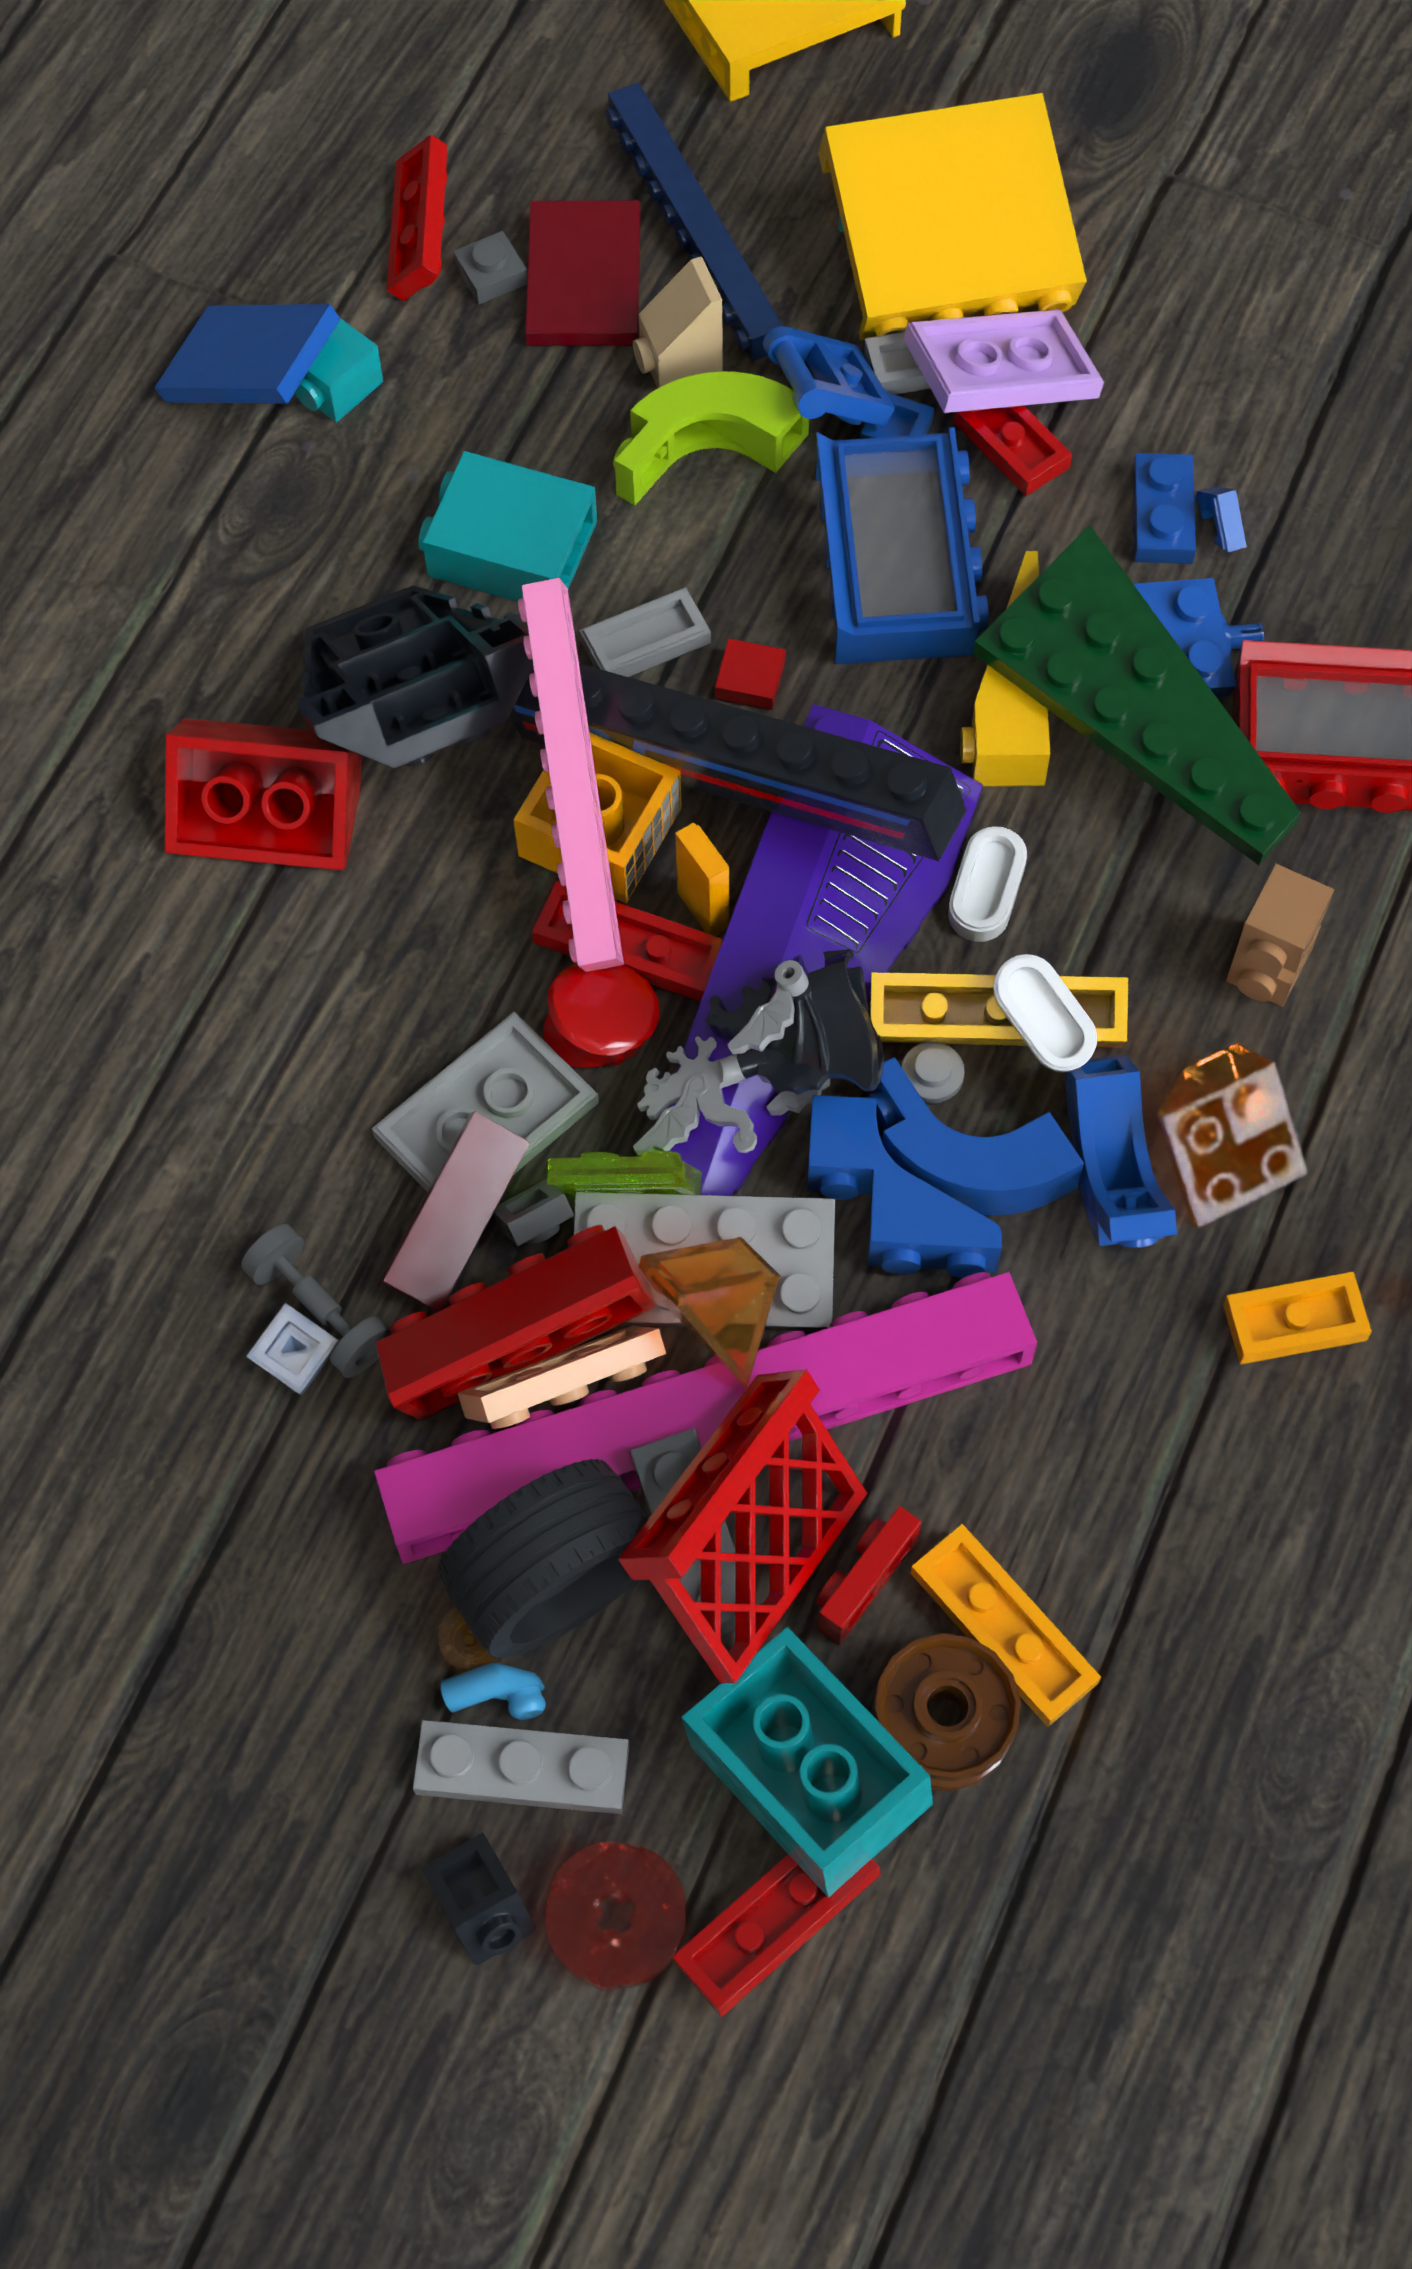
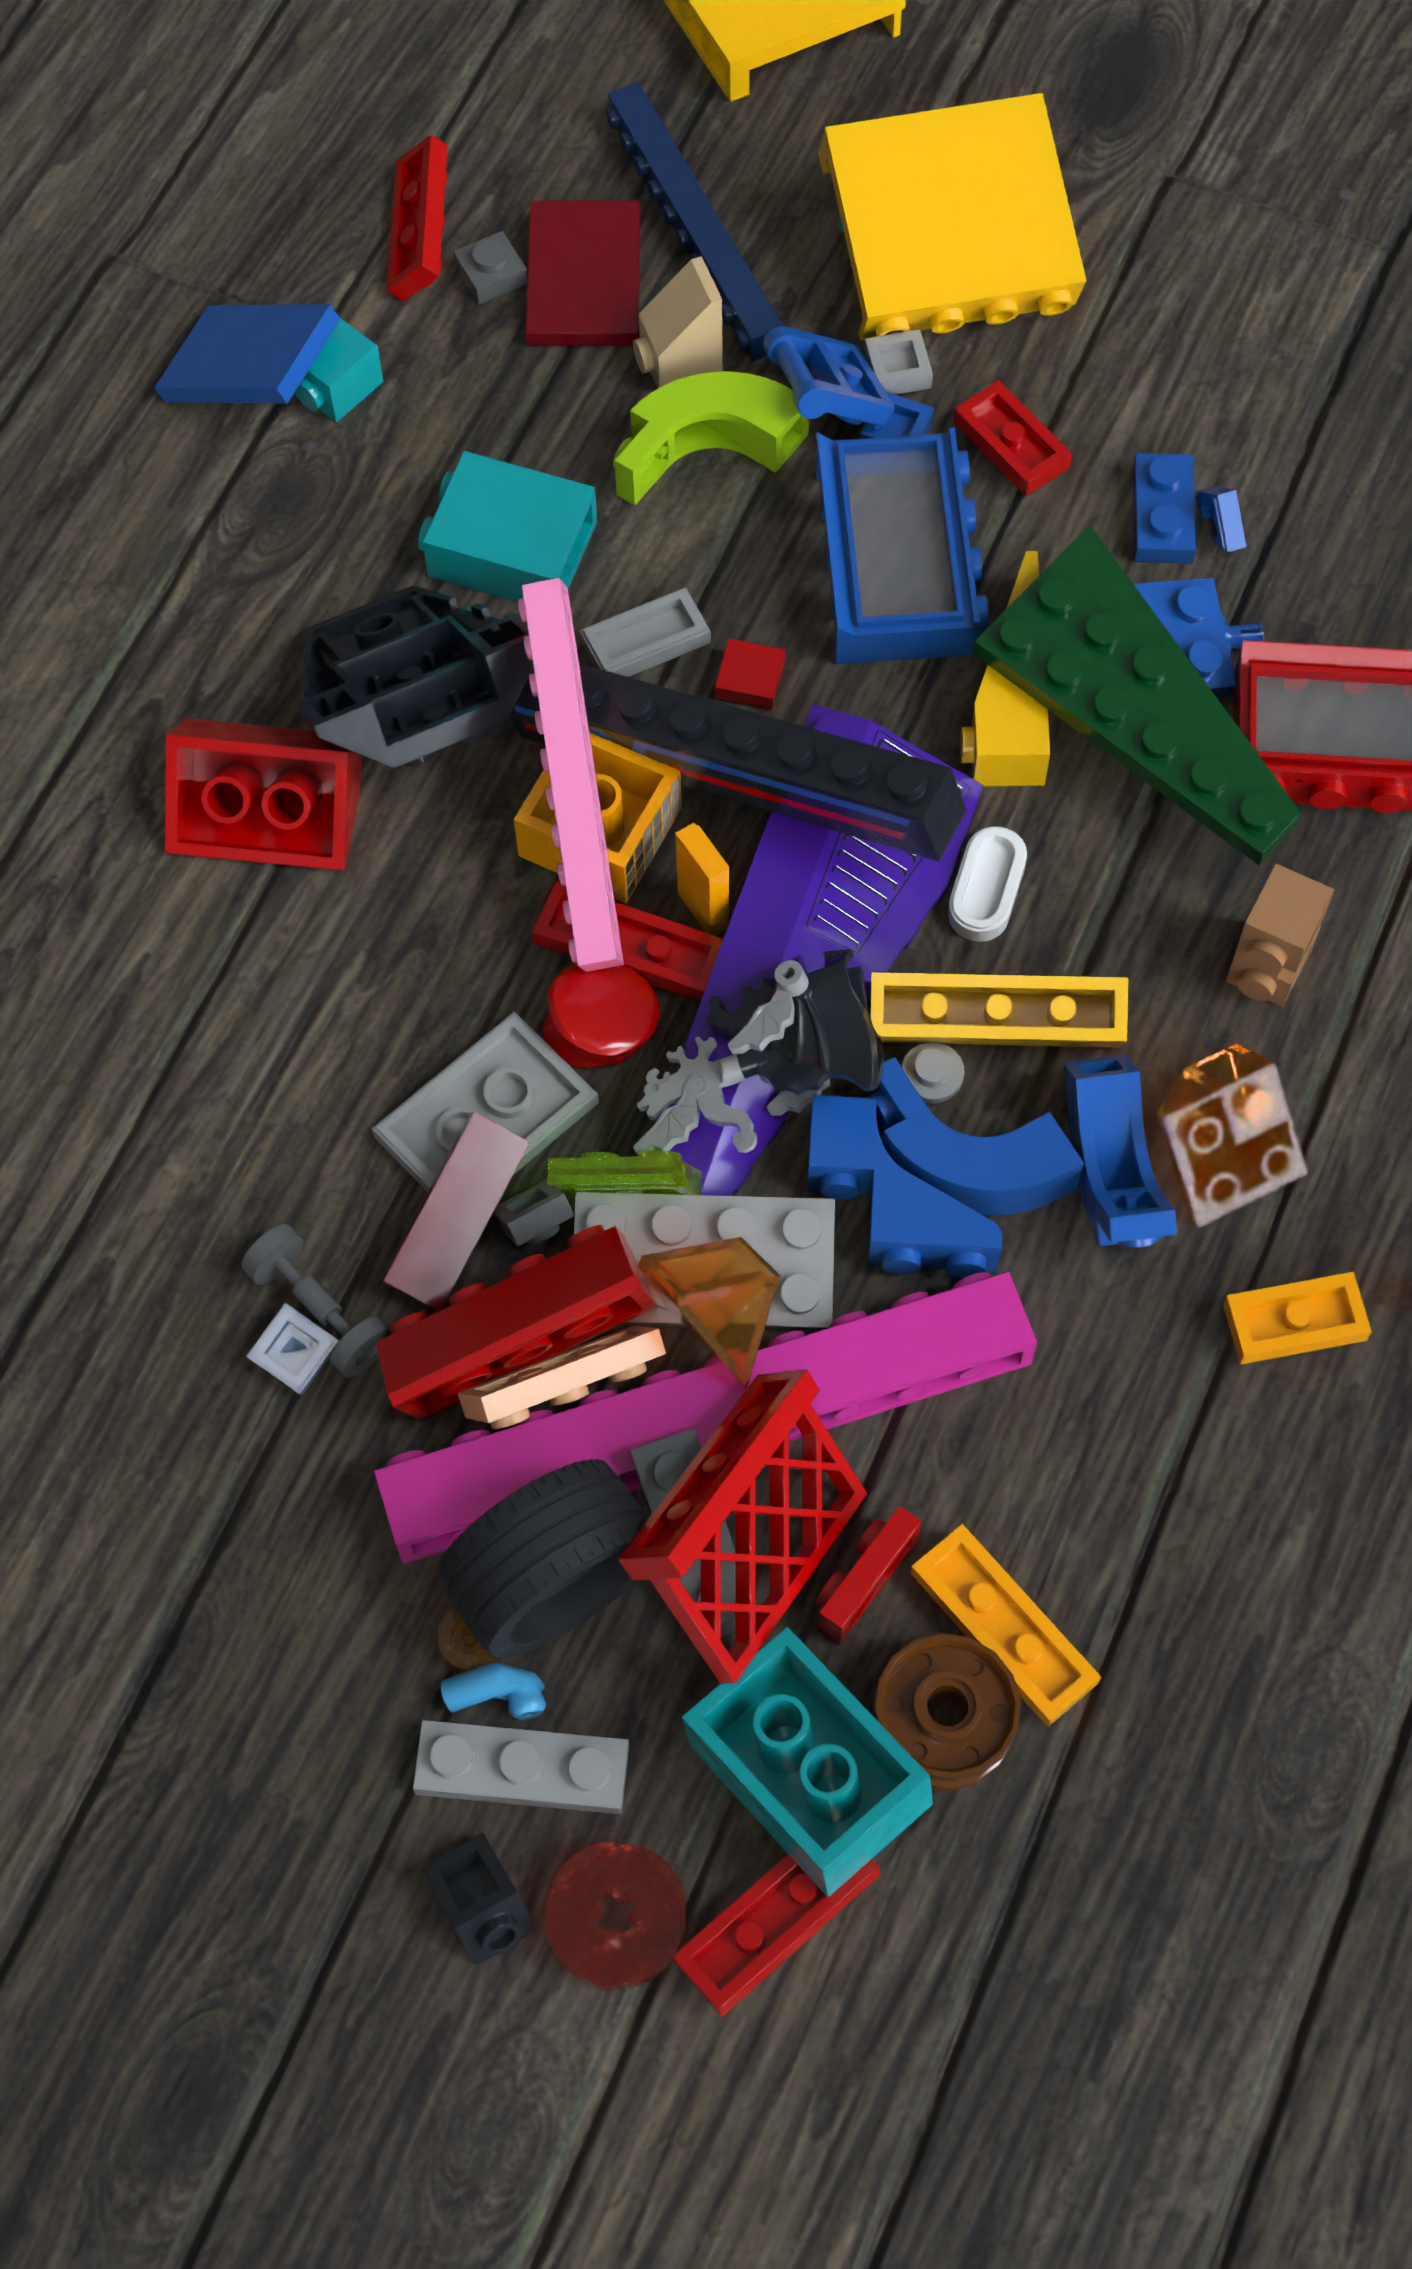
(1002, 360): lavender tile -> none
(1045, 1013): white tile -> none

